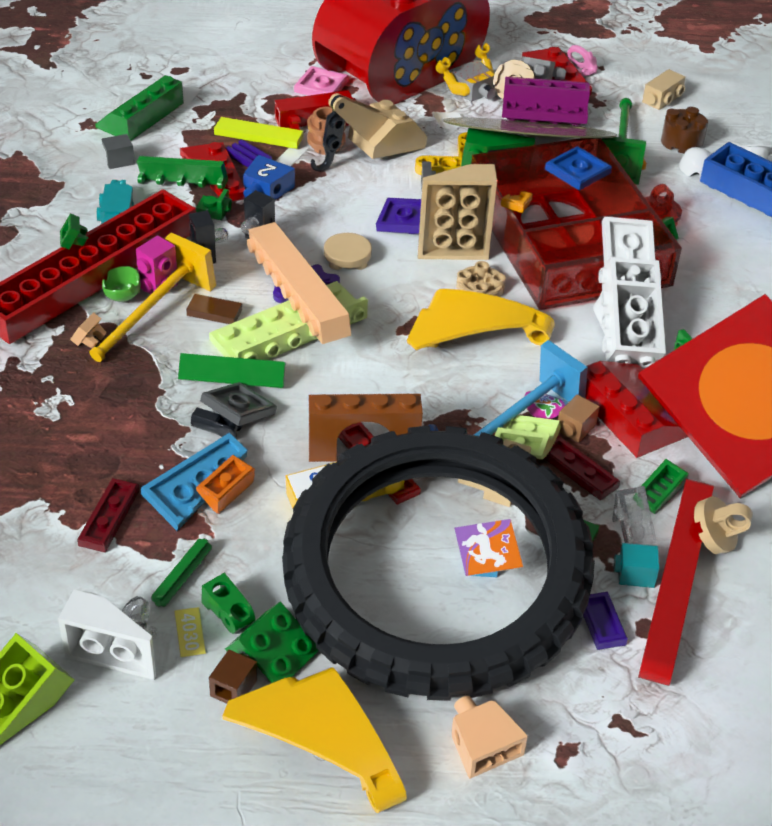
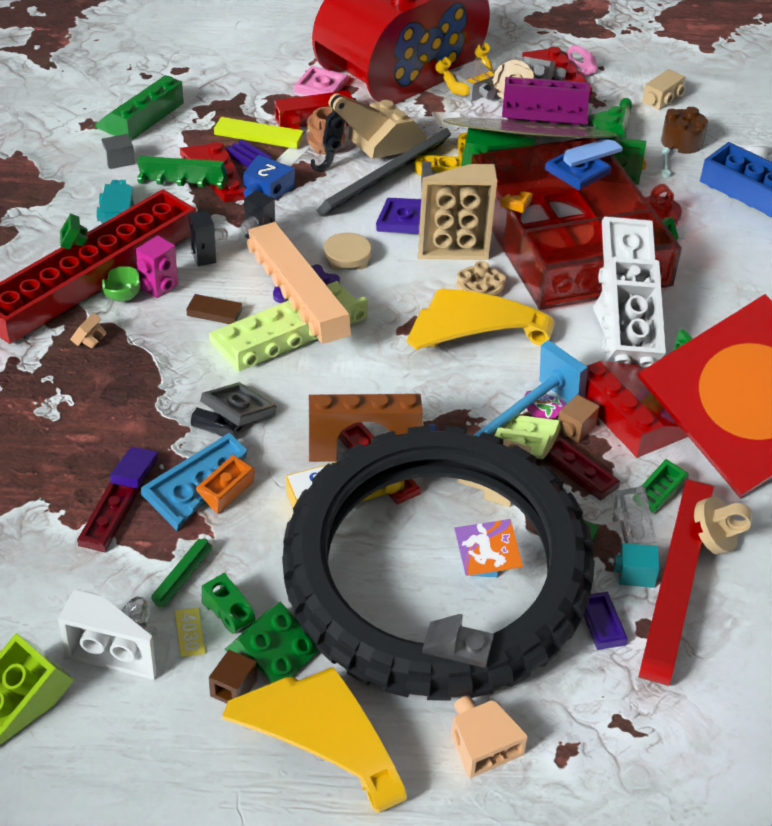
(134, 467): none -> dark purple tile
(193, 265): yellow tile -> none
(216, 206): green bracket -> none
(231, 370): green tile -> none
(383, 172): none -> dark grey tile
(452, 641): none -> flat silver slope
(591, 152): none -> light blue piece
(610, 120): none -> green wing
(666, 173): none -> light aqua hinge
(693, 160): white hair -> none

